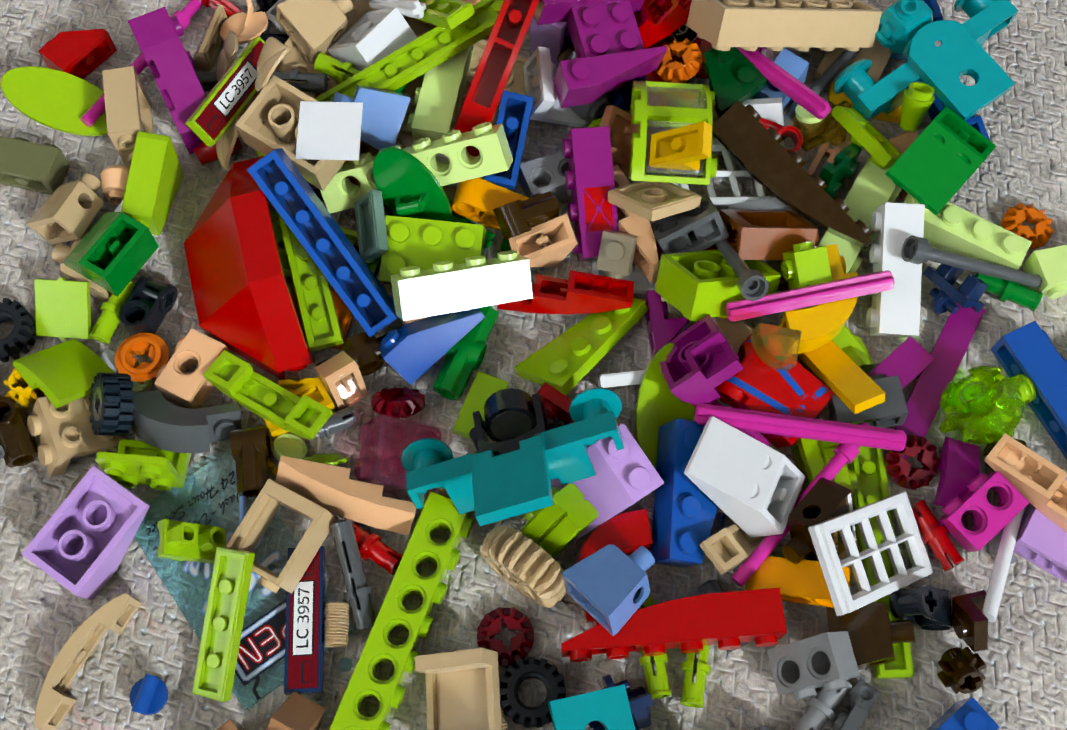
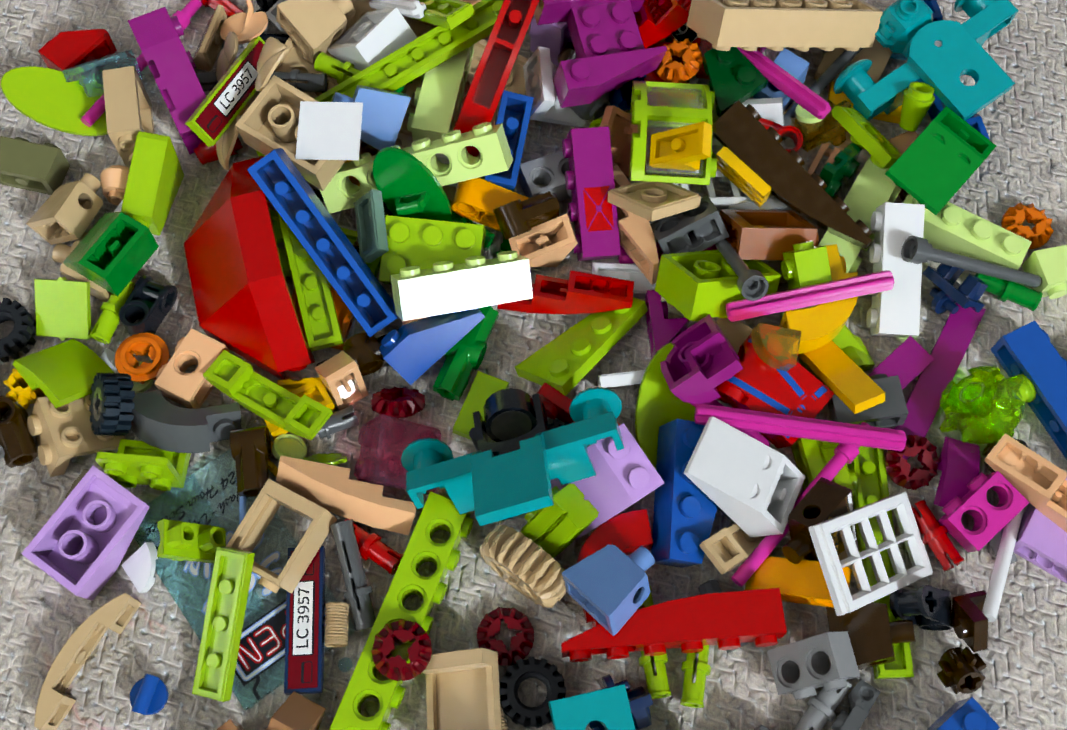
(90, 73): none -> clear light blue bracket
(141, 567): none -> white tile
(419, 653): none -> dark red gear
(616, 254): dark tan bracket -> none
(742, 176): none -> yellow tile

